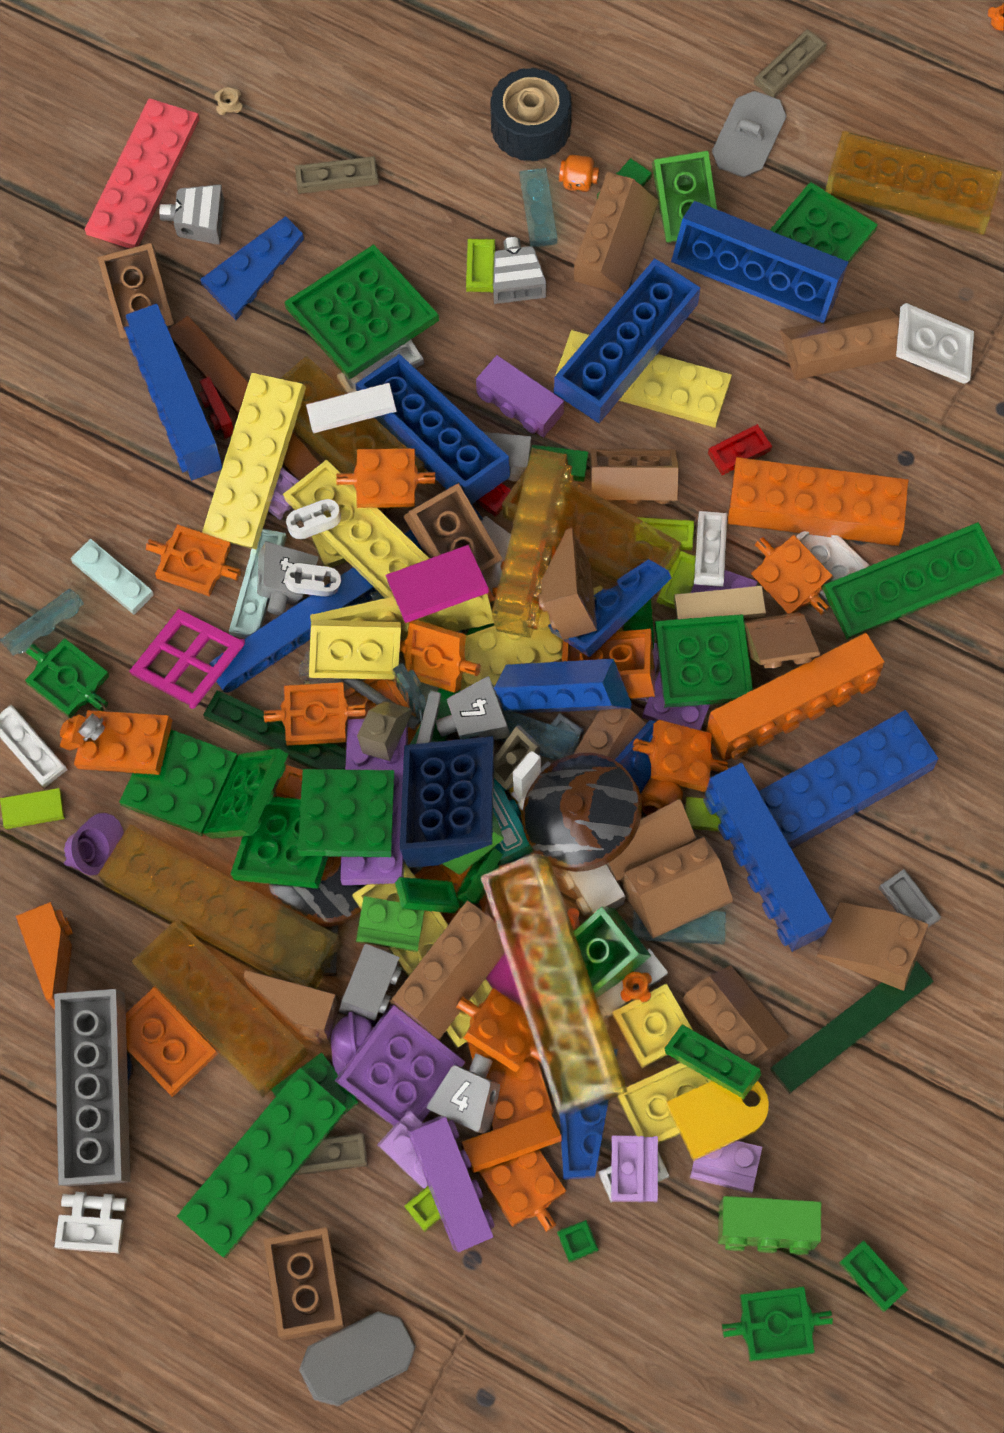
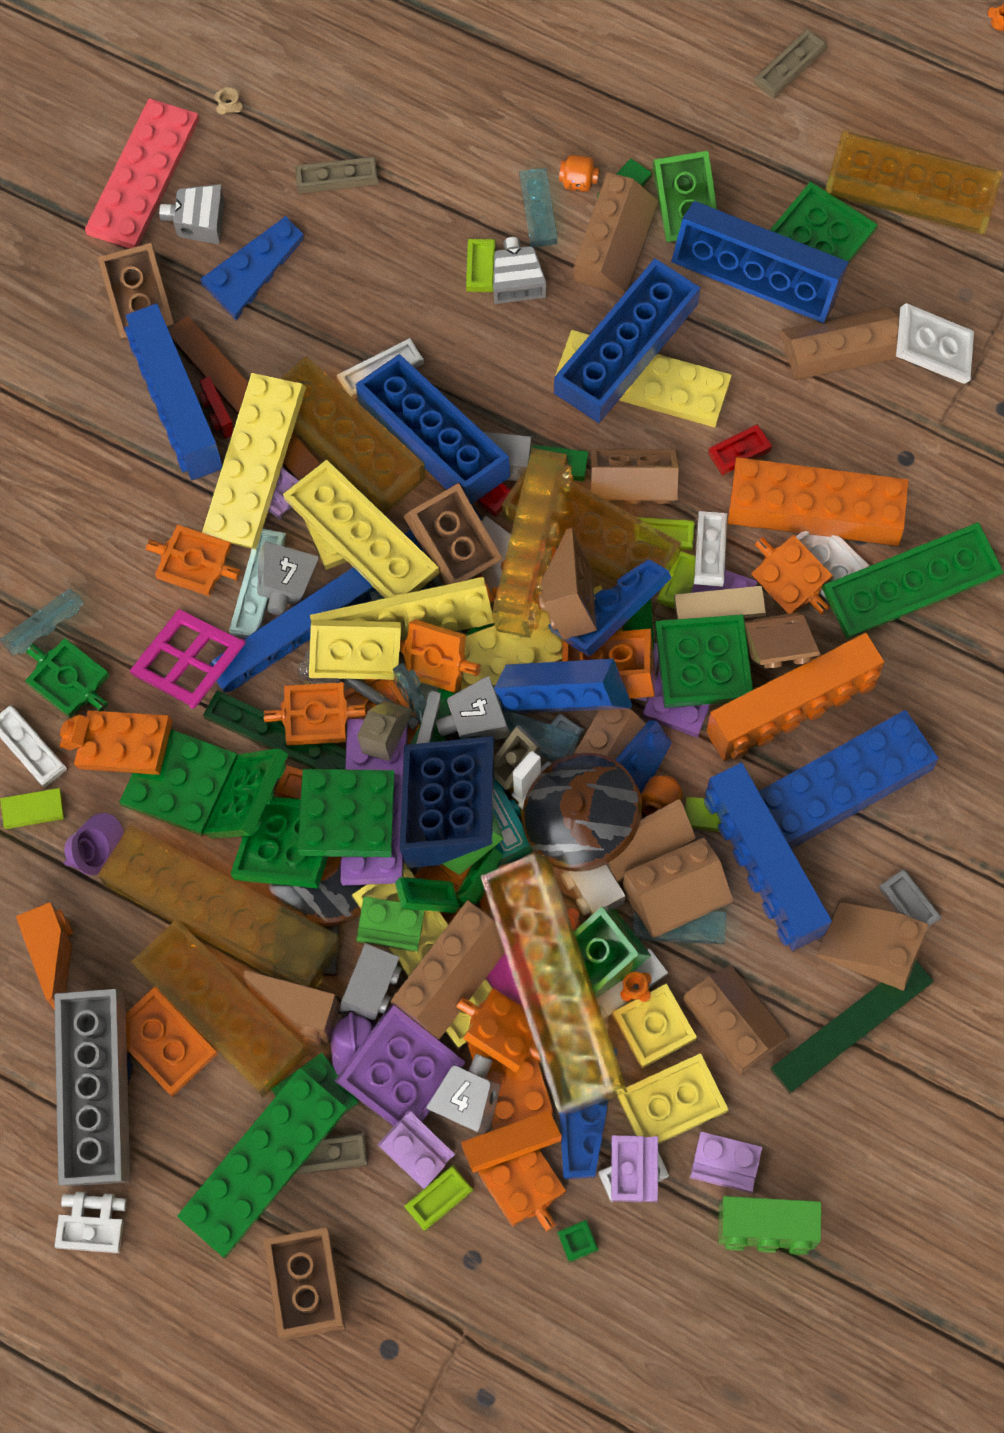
(92, 727): light grey plate -> none
(112, 576): light aqua plate -> none
(313, 519): white beam -> none
(313, 573): white beam -> none
(351, 408): white tile -> none
(357, 1358): light grey shield -> none
(361, 311): green plate -> none
(385, 478): orange plate -> none
(437, 583): dark pink tile -> none
(450, 1183): medium lavender brick -> none
(519, 396): medium lavender brick -> none
(531, 114): black wheel -> none
(680, 755): orange plate -> none
(713, 1061): green plate -> none
(715, 1117): yellow tile -> none
(749, 134): light grey shield -> none
(777, 1324): green plate -> none
(873, 1276): green plate -> none

